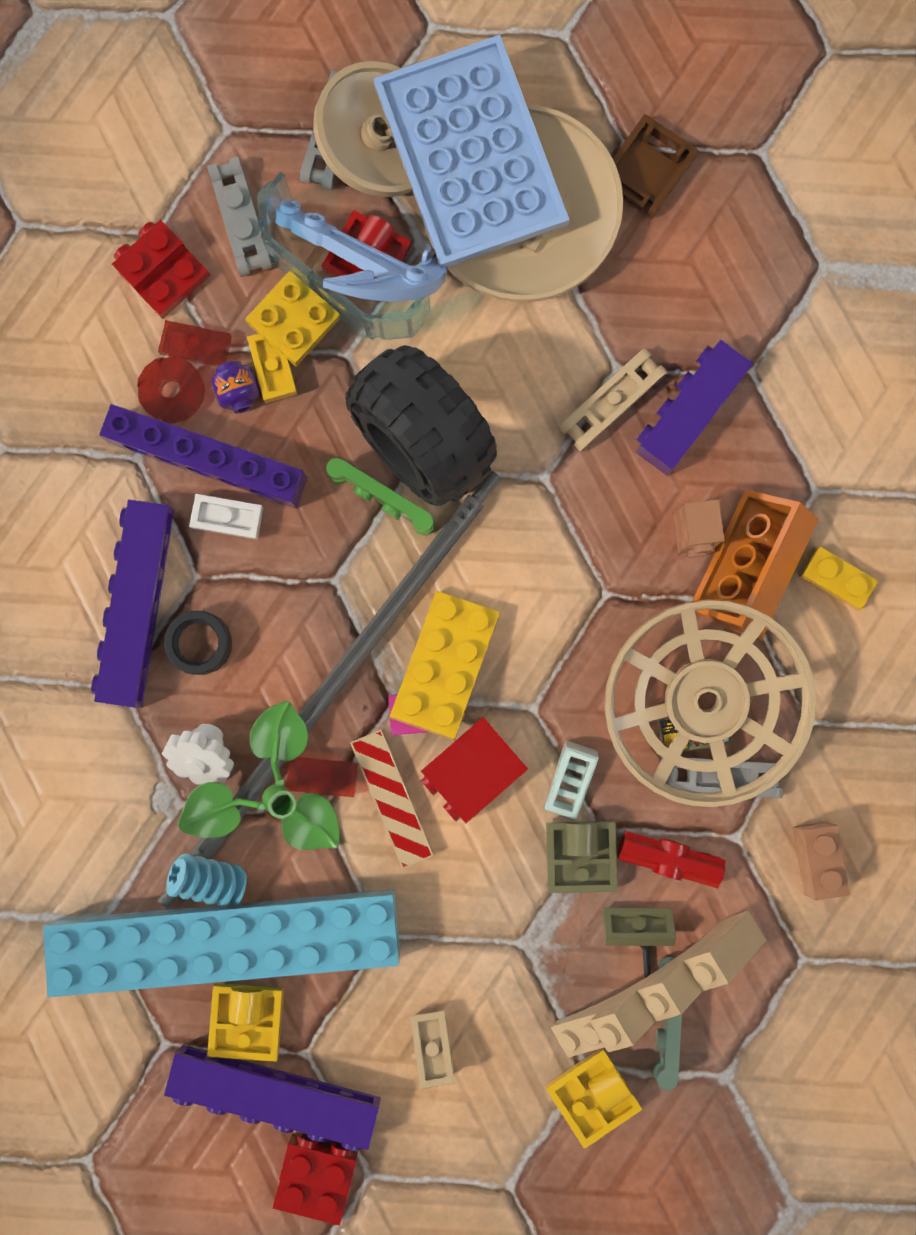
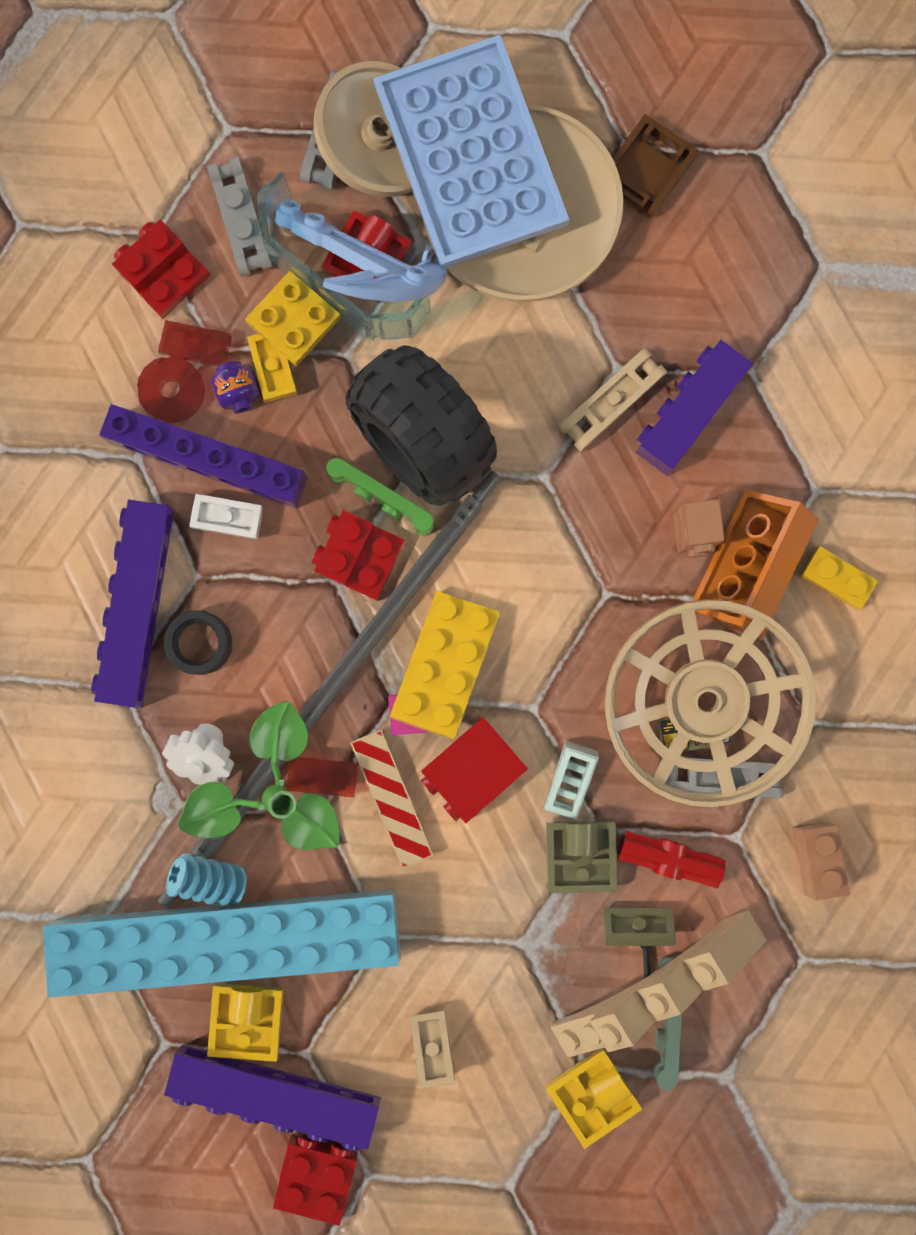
(357, 554): none -> red plate

